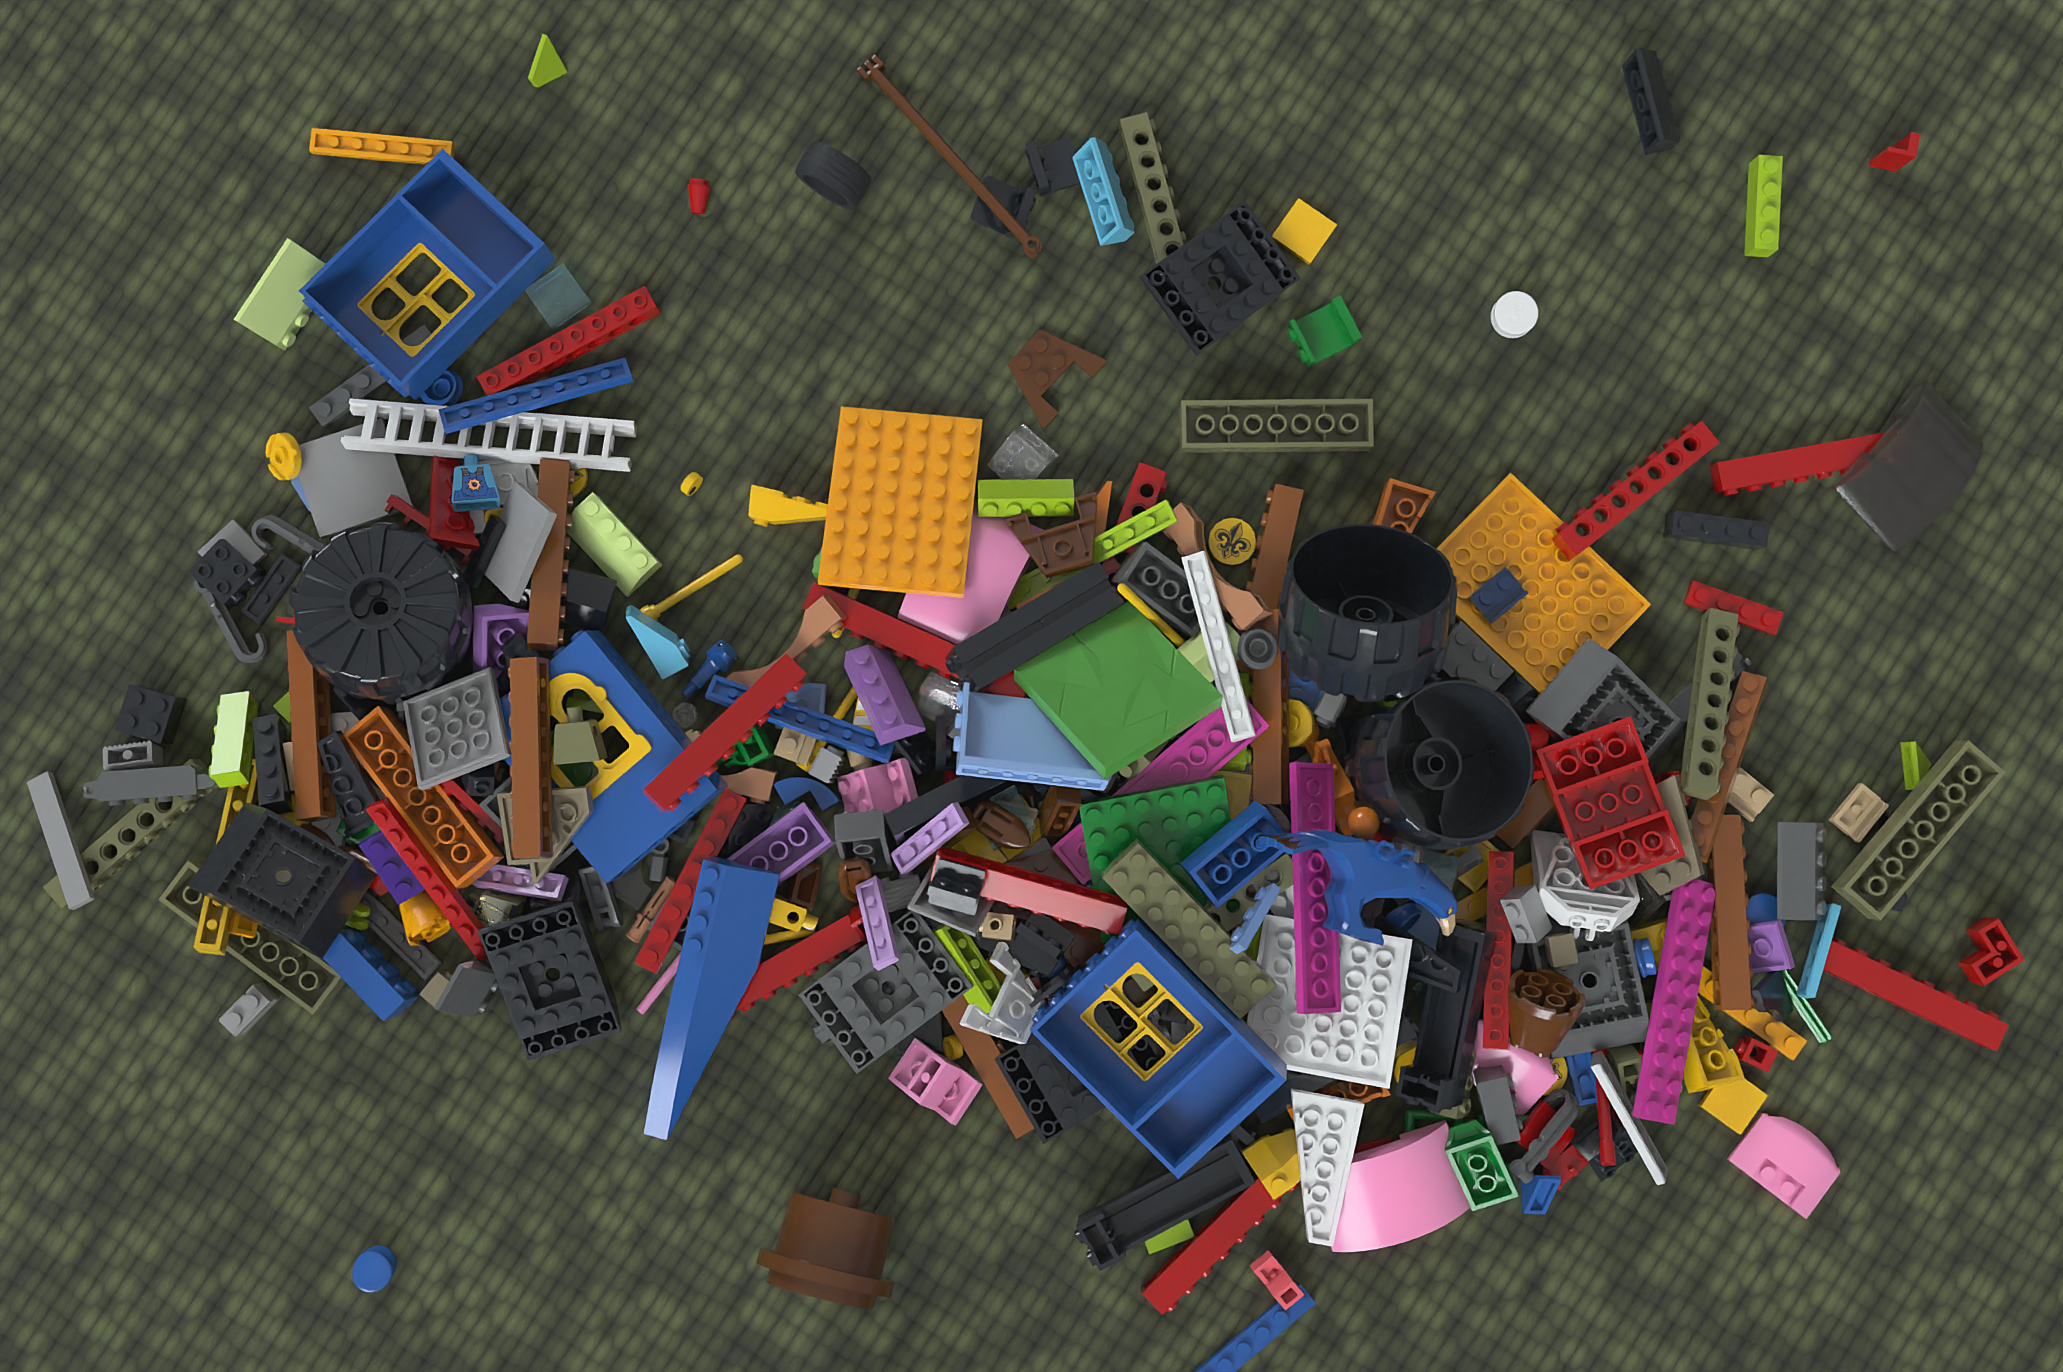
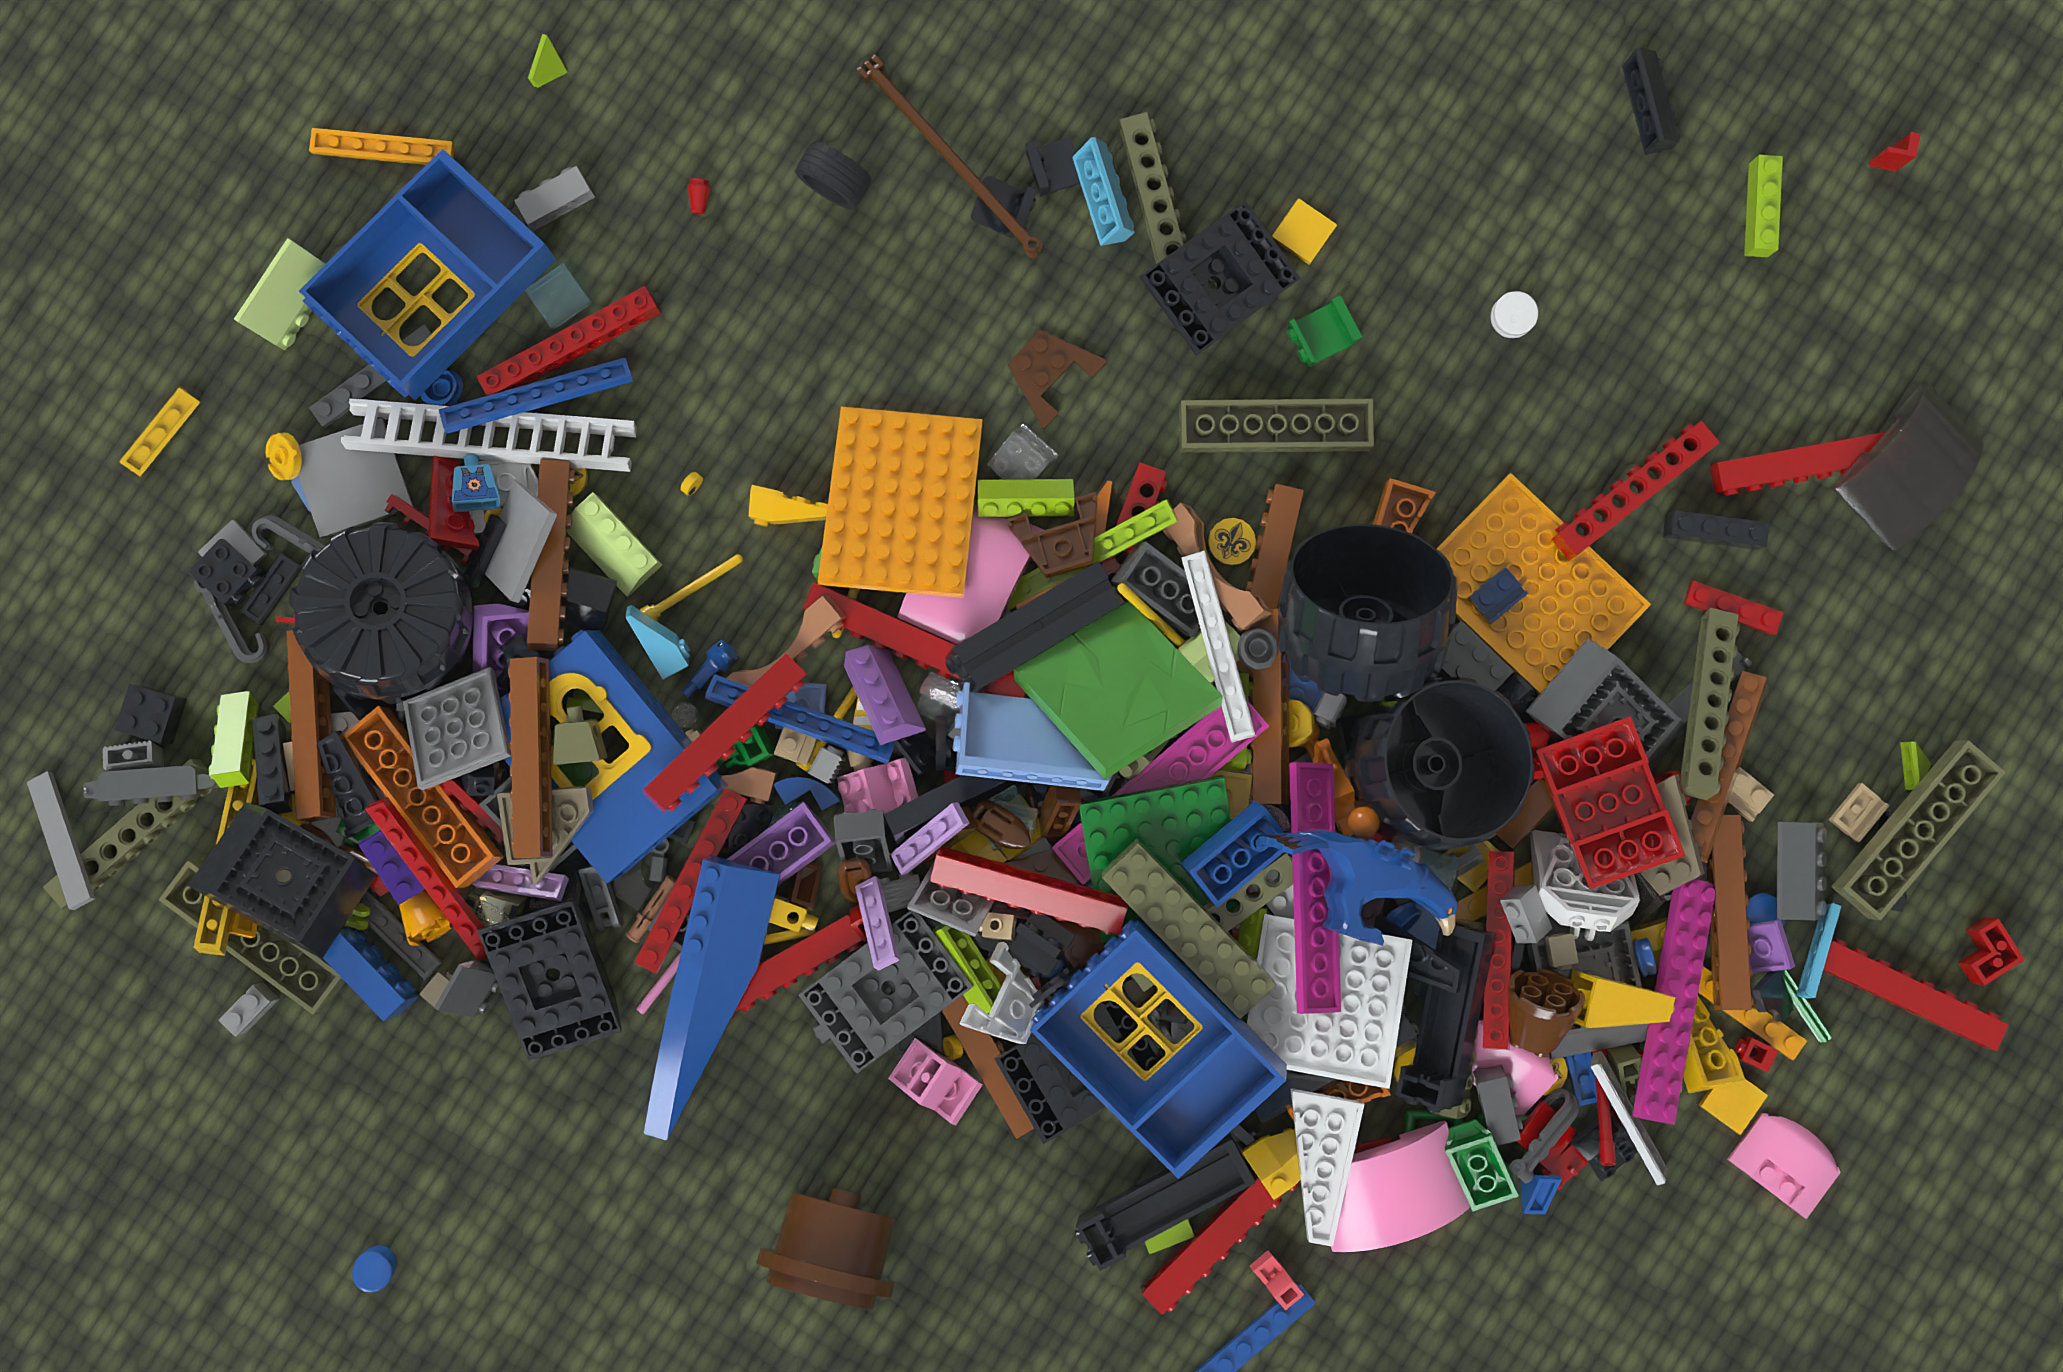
(159, 431): none -> yellow hinge
(554, 198): none -> light grey brick
(956, 886): bracket -> none
(1254, 917): medium blue plate -> none
(1619, 1003): none -> yellow slope

